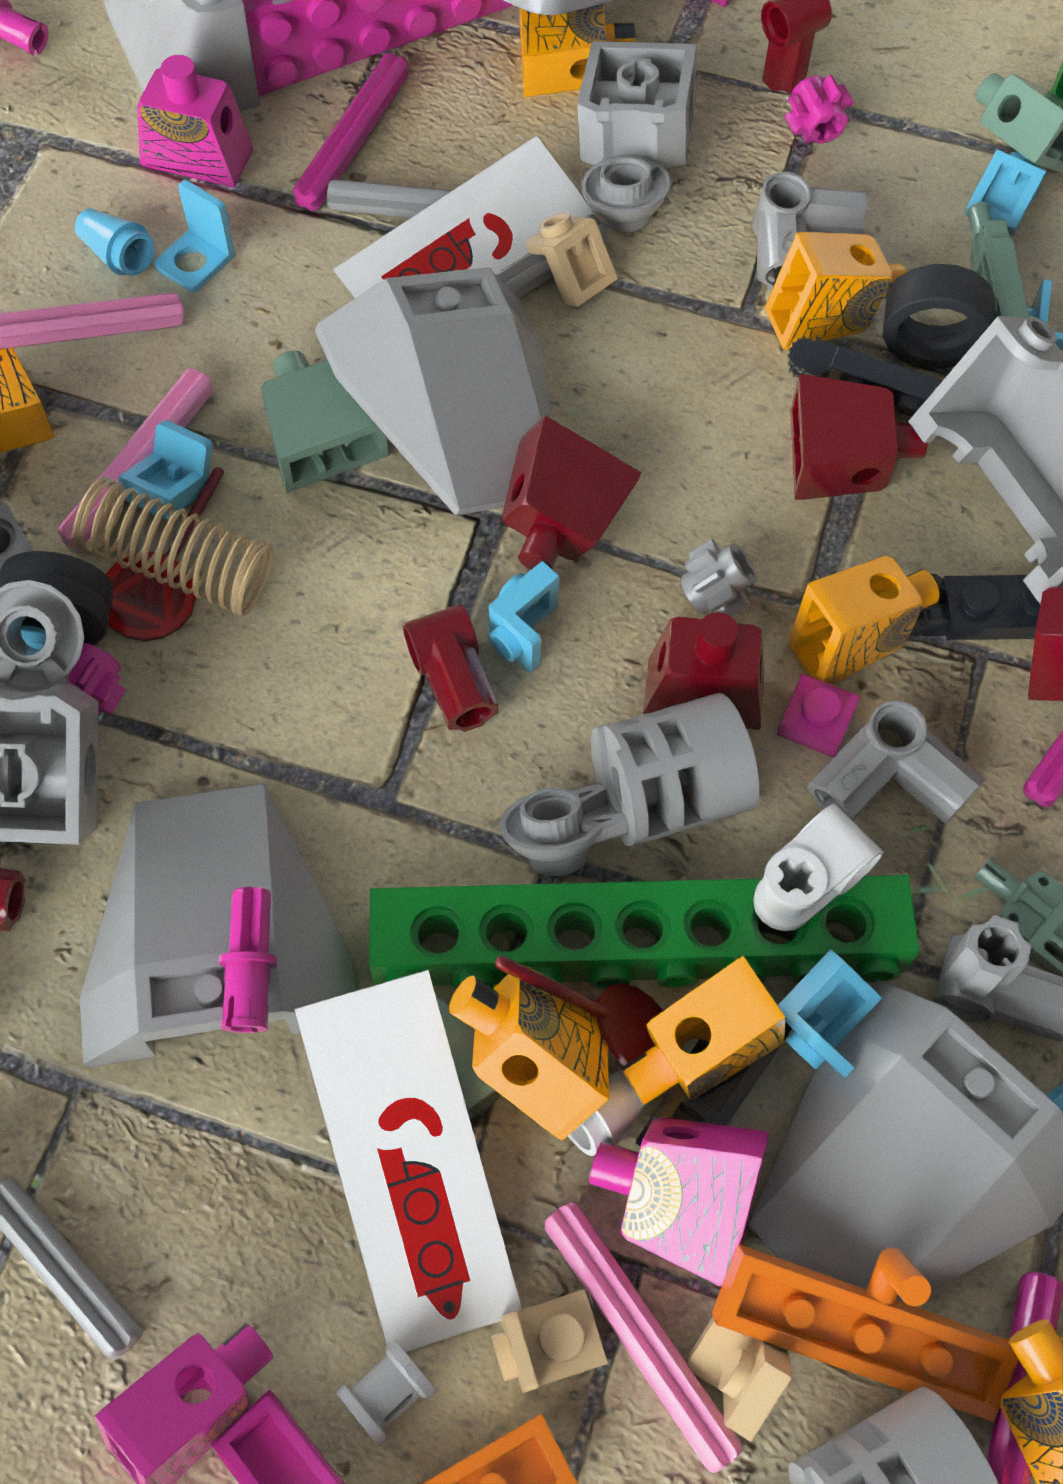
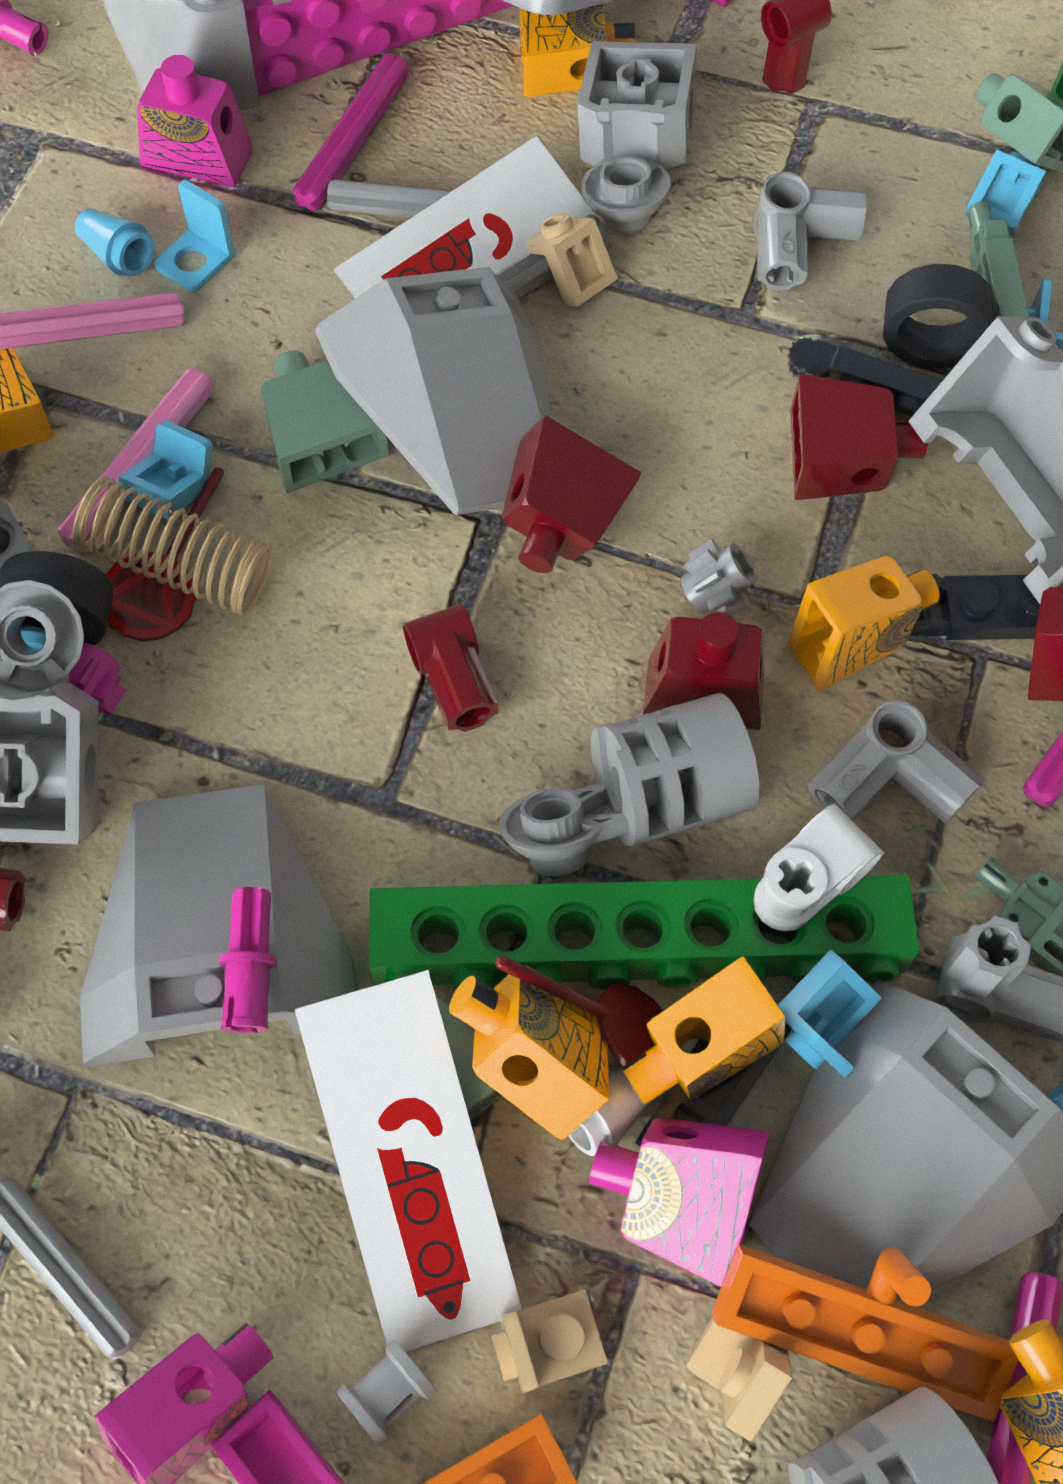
(518, 609): medium azure bracket -> none
(643, 1338): bright pink axle -> none
(818, 715): dark pink plate -> none
(819, 109): dark pink gear -> none
(829, 287): light orange torso -> none

